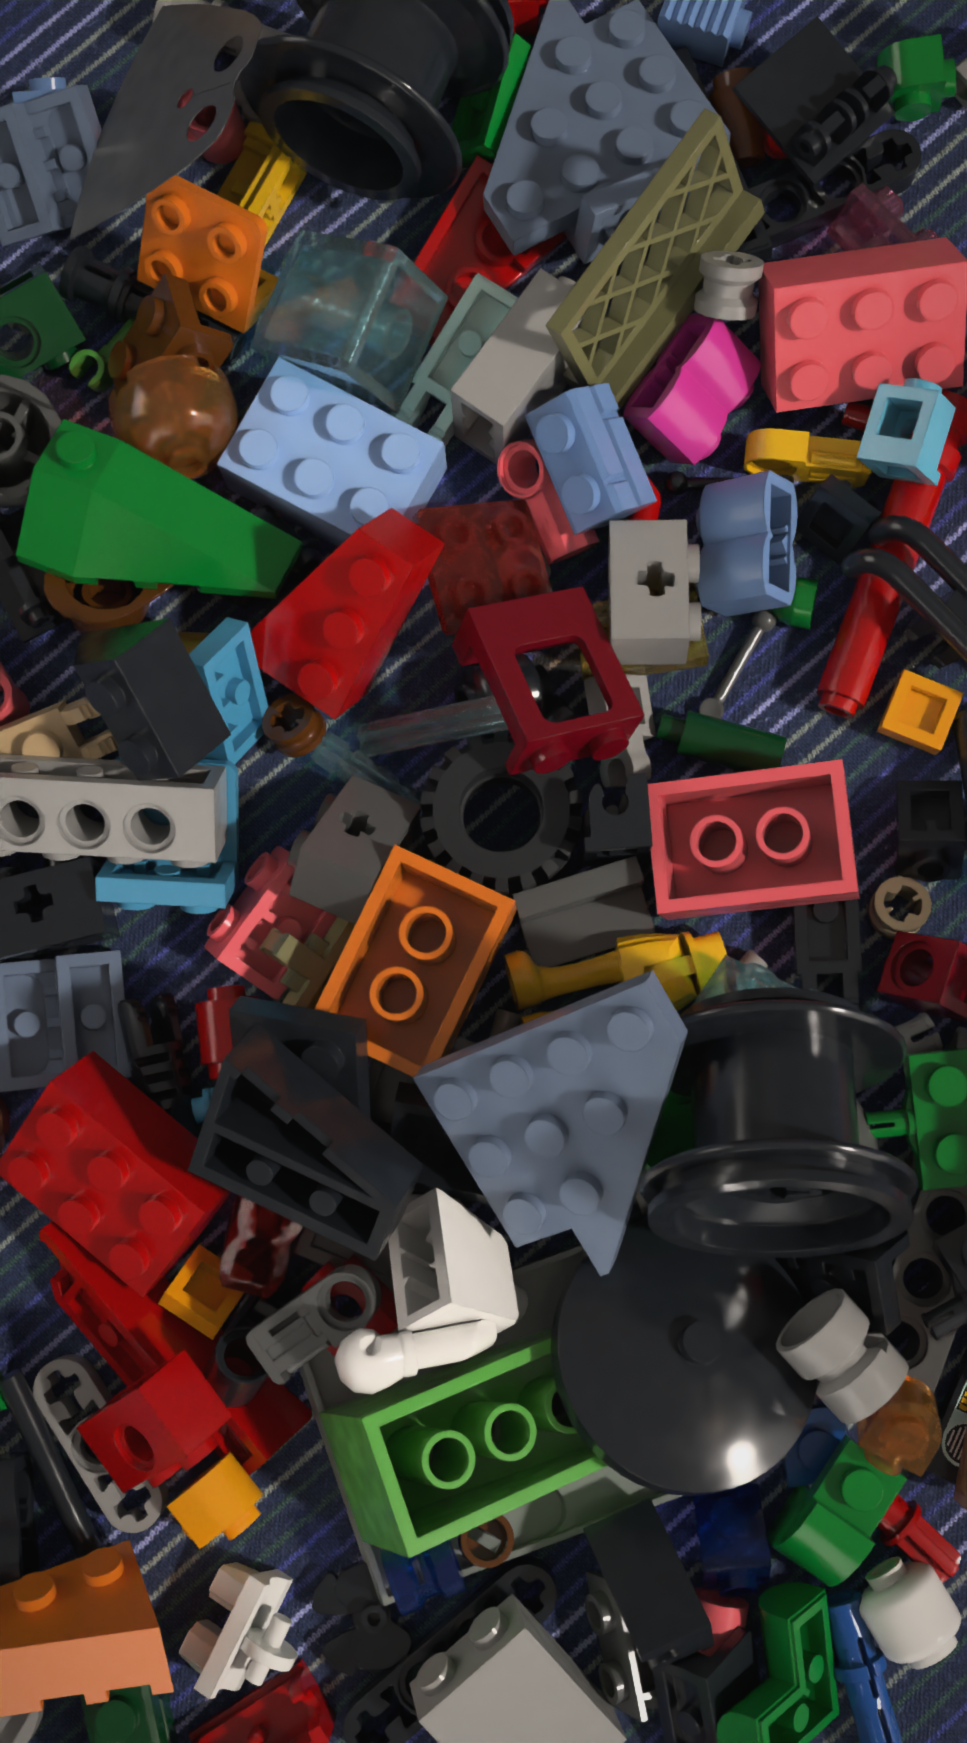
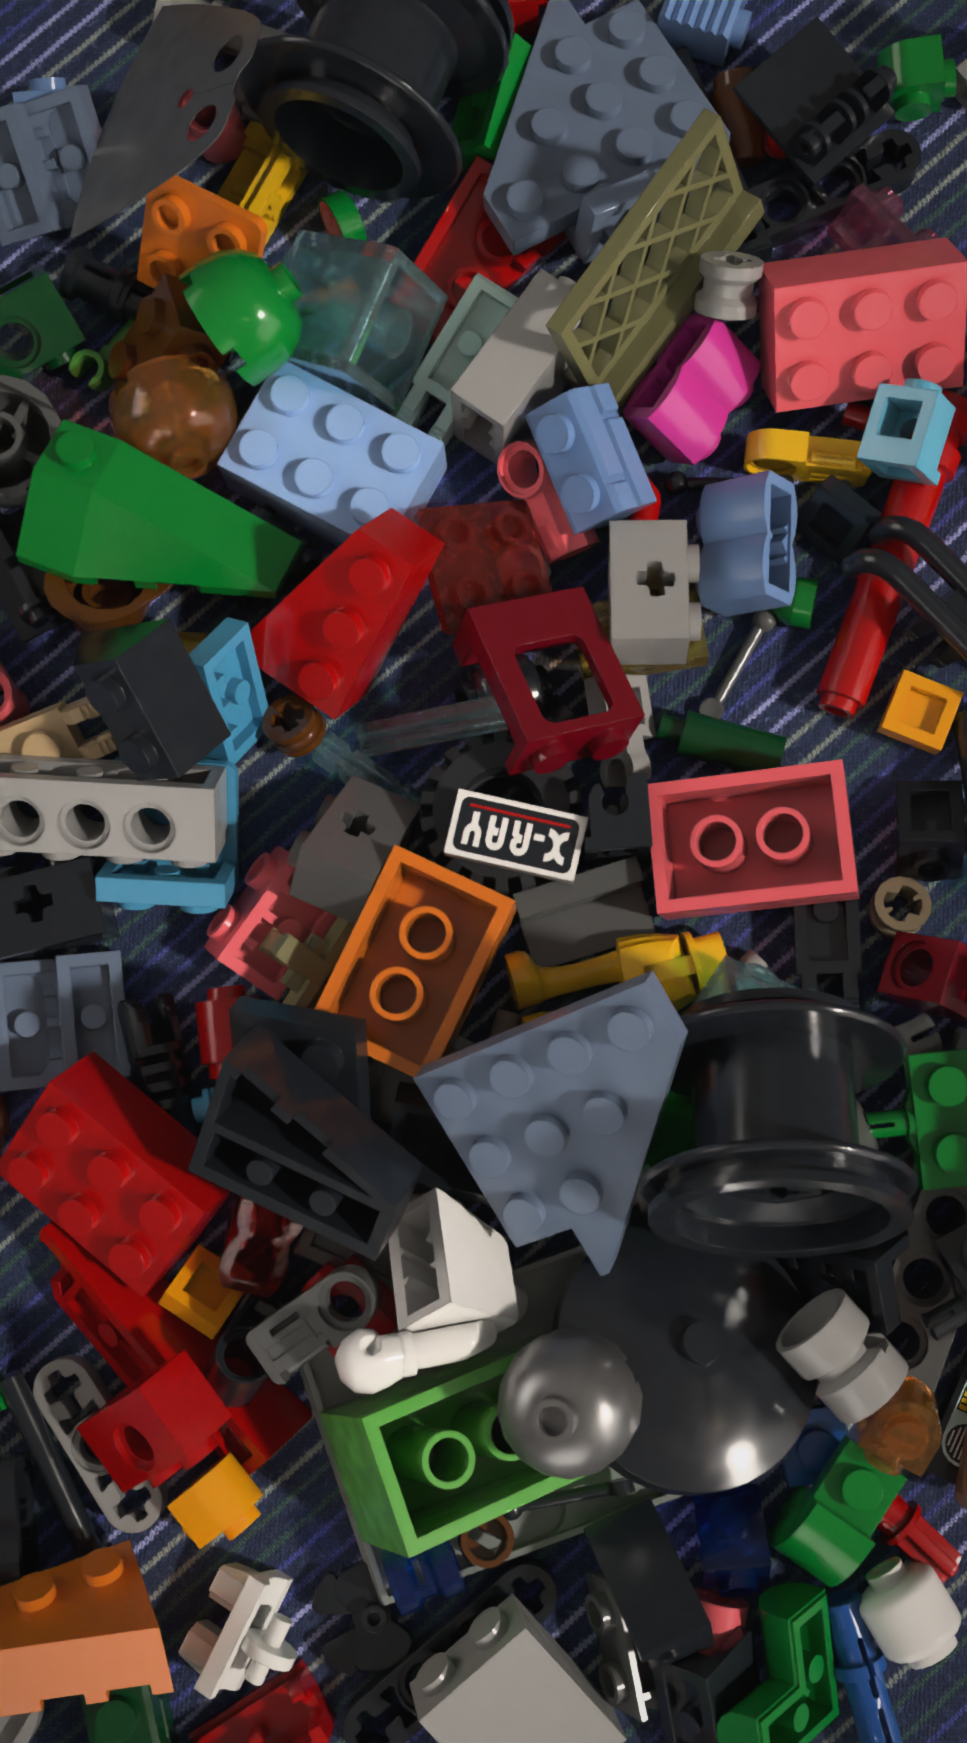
(246, 309): none -> green cylinder
(341, 216): none -> green tile
(515, 836): none -> tile
(569, 1403): none -> flat silver cylinder
(611, 1488): none -> black hinge

